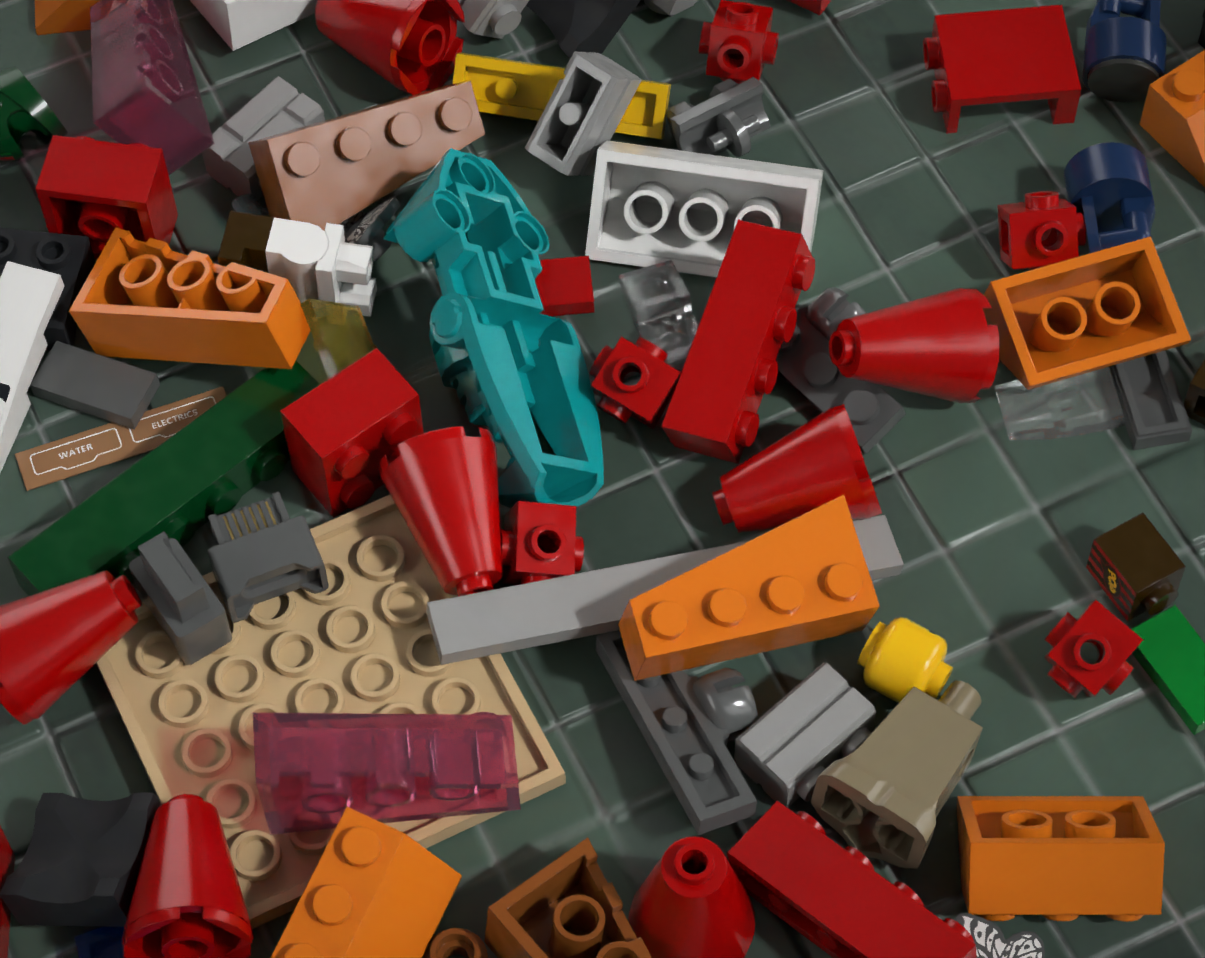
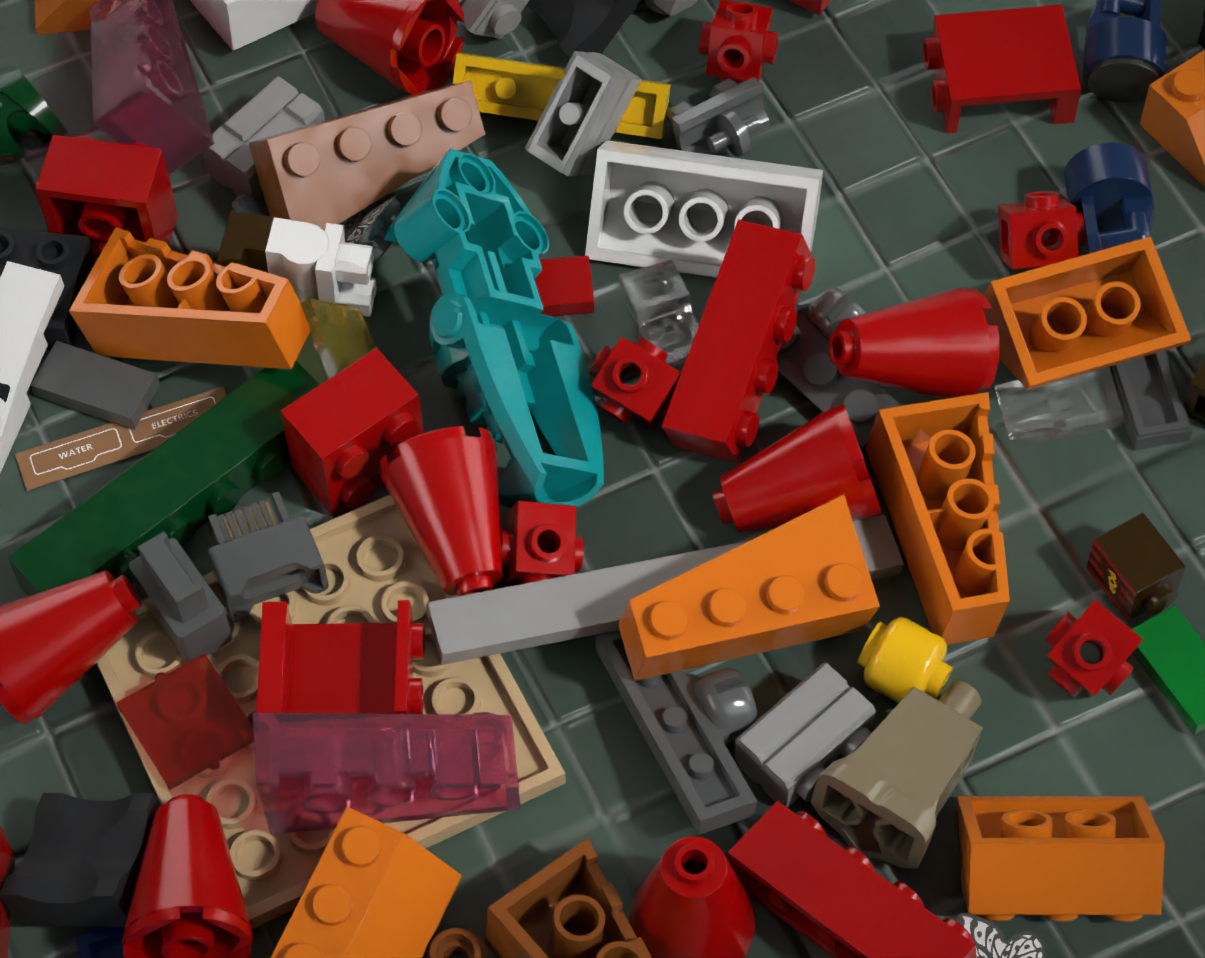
(187, 721): none -> clear red piece
(339, 665): none -> red panel
(944, 510): none -> orange wedge

